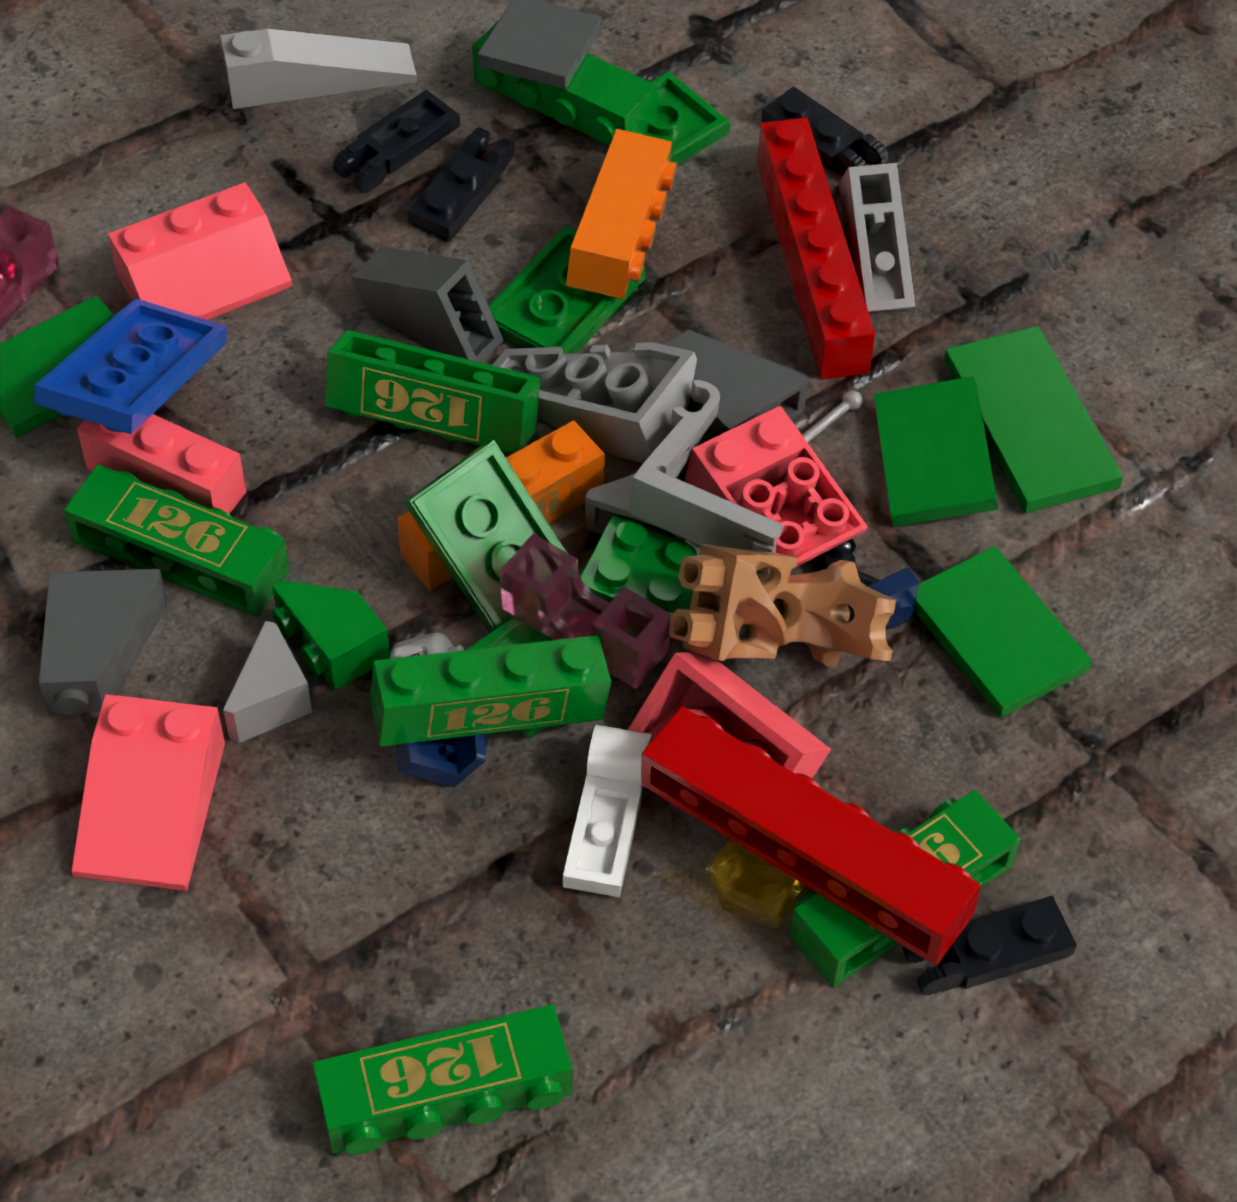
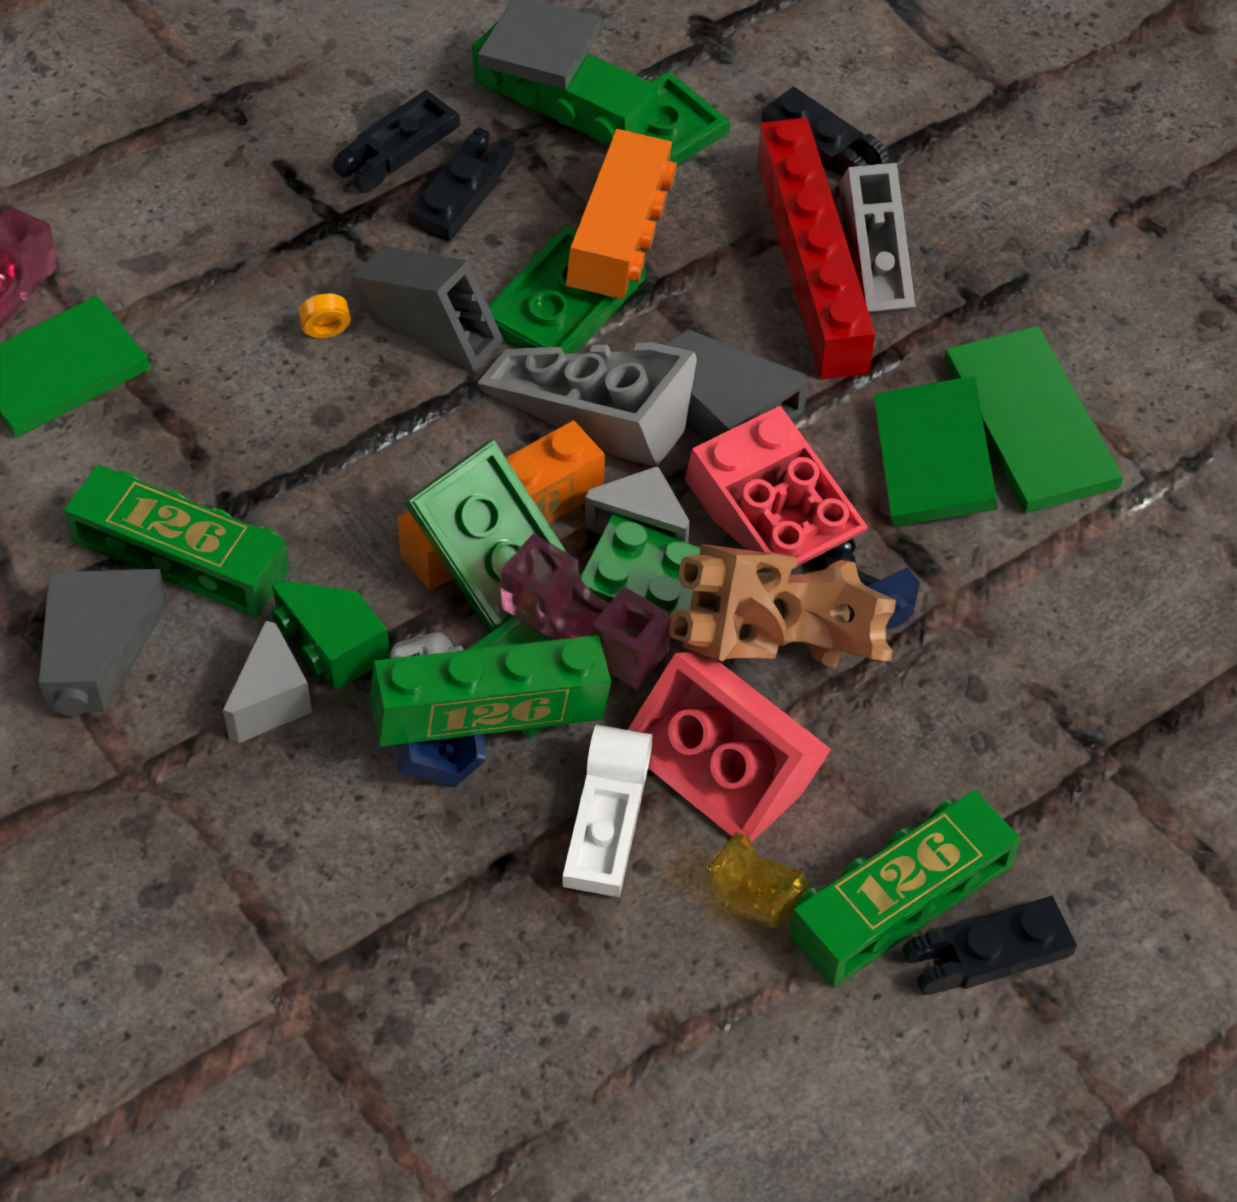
(130, 366): blue plate -> none
(147, 791): coral slope -> none
(168, 459): coral brick -> none
(202, 255): coral slope -> none
(294, 65): light grey wedge -> none
(324, 315): none -> light orange tile
(431, 391): green brick -> none
(444, 1080): green brick -> none
(687, 509): light grey hinge -> none
(810, 834): red brick -> none
(851, 401): light grey hinge -> none
(999, 631): green tile -> none

